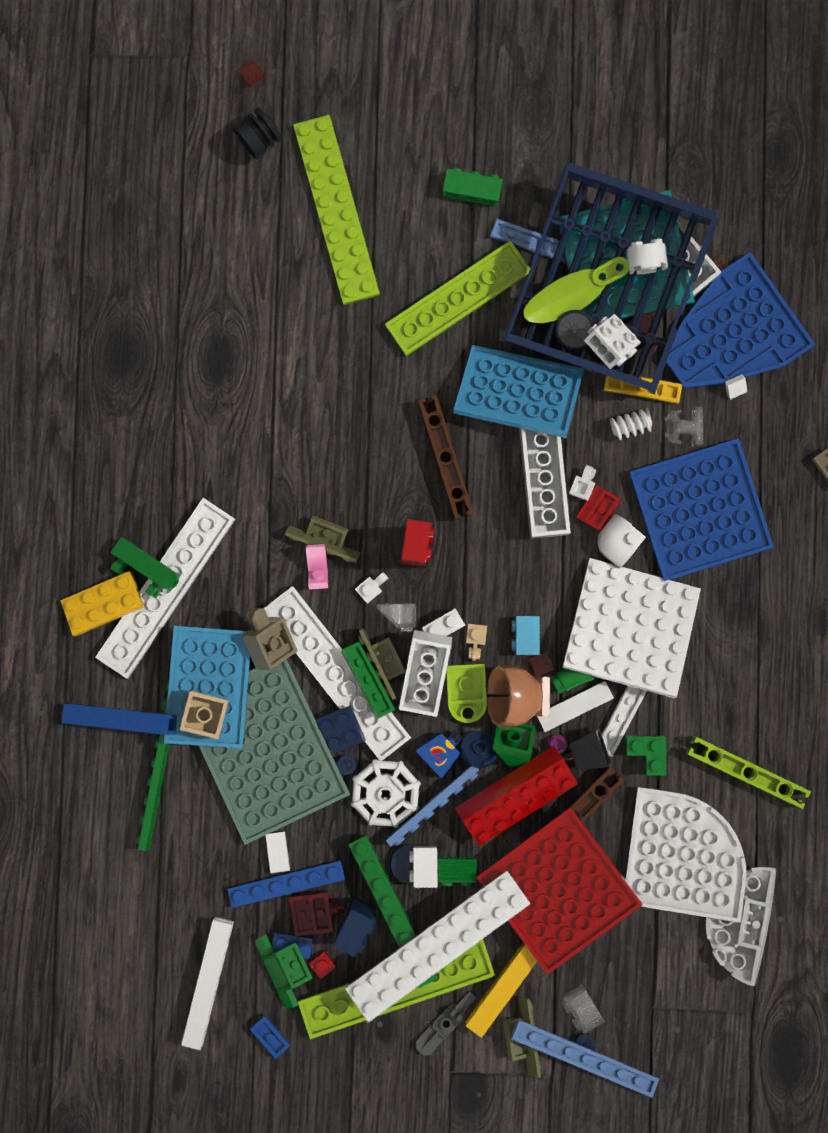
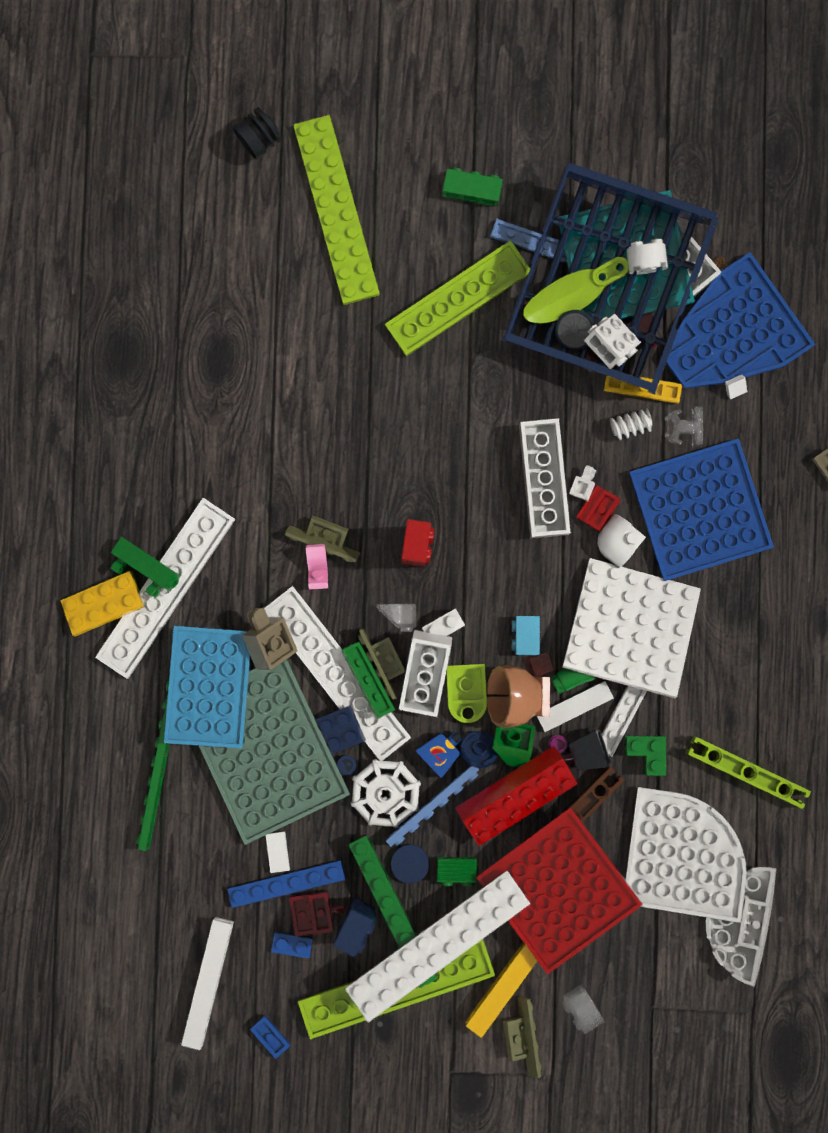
(119, 719): blue brick -> none
(204, 714): tan brick -> none
(251, 73): clear red tile -> none
(285, 969): green plate -> none
(322, 964): red plate -> none
(370, 589): white plate -> none
(425, 866): white brick -> none
(437, 1032): dark grey piece -> none
(442, 444): reddish brown piece -> none
(475, 635): tan plate -> none
(519, 391): dark azure plate -> none
(584, 1058): medium blue plate -> none
(585, 1040): dark blue tile -> none

